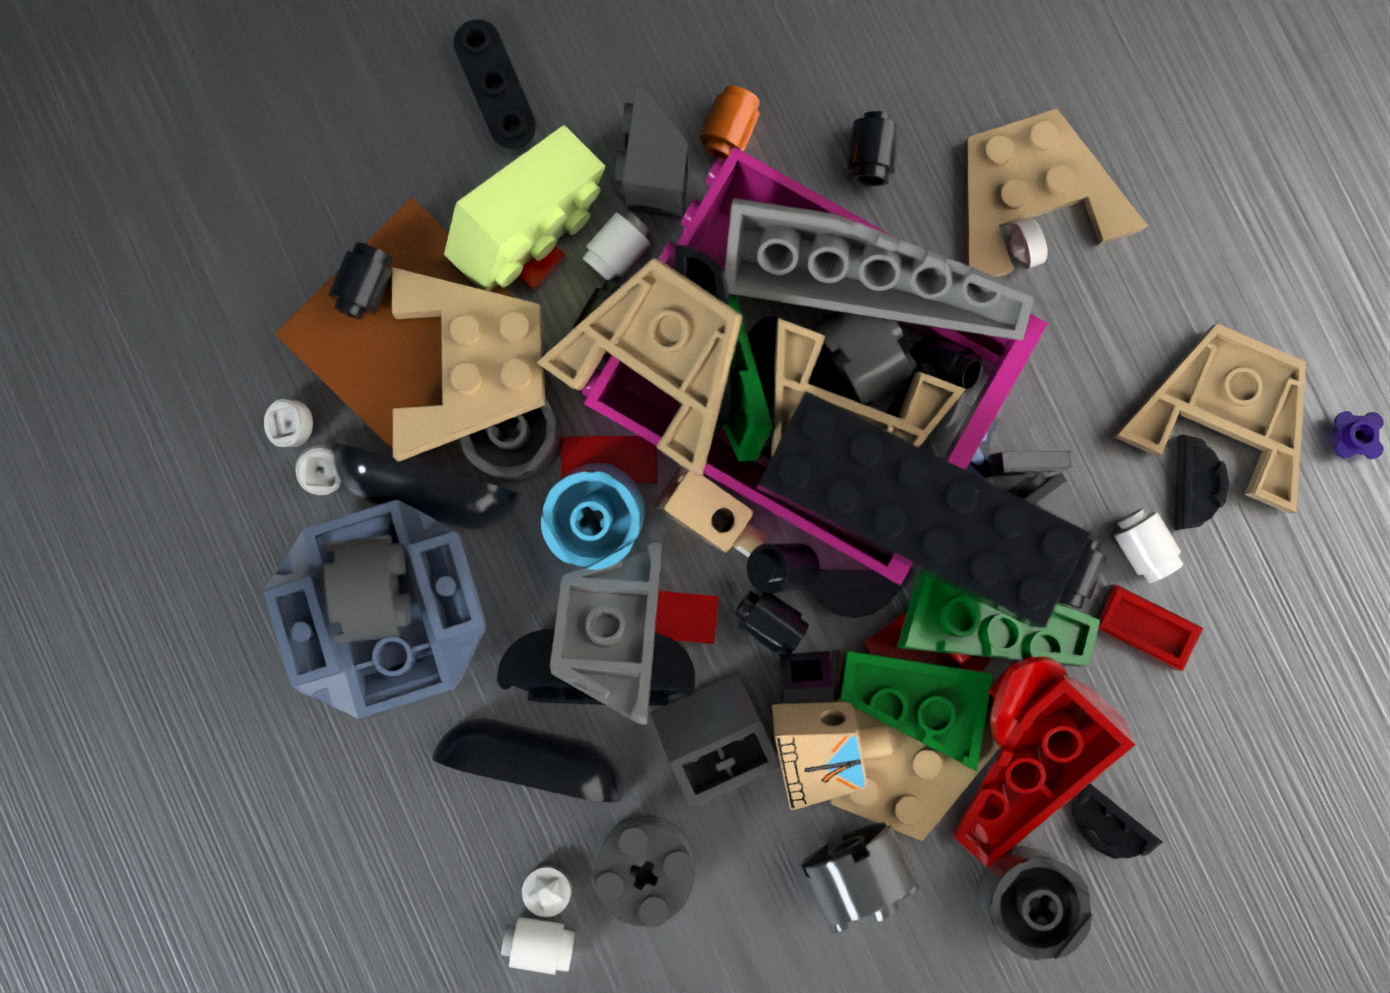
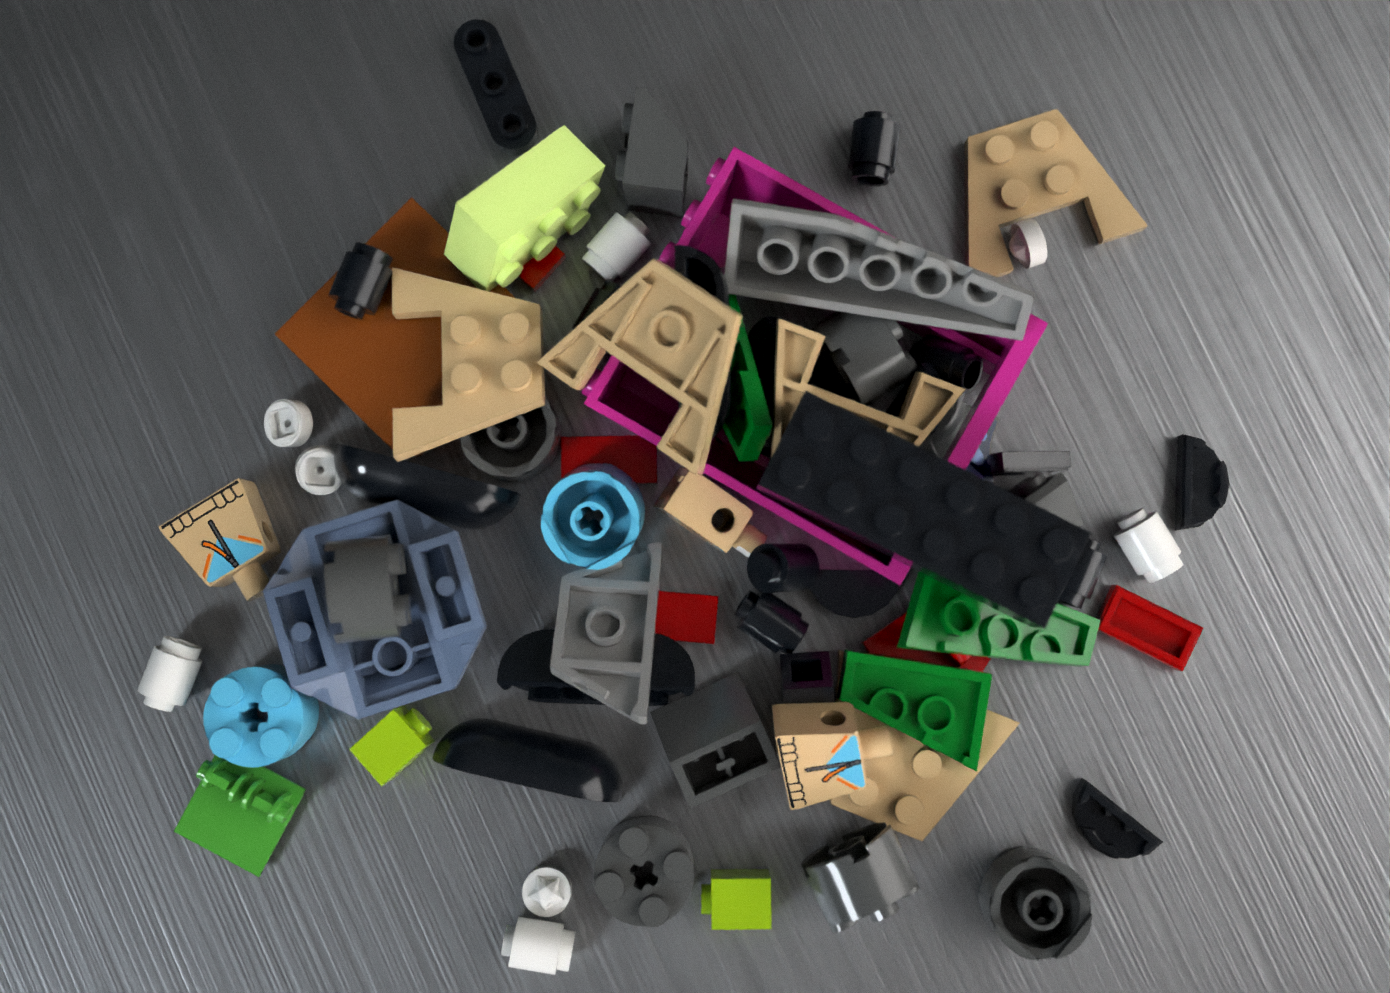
(170, 673): none -> white brick
(227, 538): none -> tan torso
(233, 720): none -> medium azure brick
(239, 812): none -> bright green hinge
(393, 743): none -> lime brick
(730, 122): orange brick -> none
(738, 899): none -> lime brick
(1017, 689): red shield -> none
(1048, 758): red wedge -> none
(1240, 392): tan wing -> none
(1344, 436): dark purple plate -> none

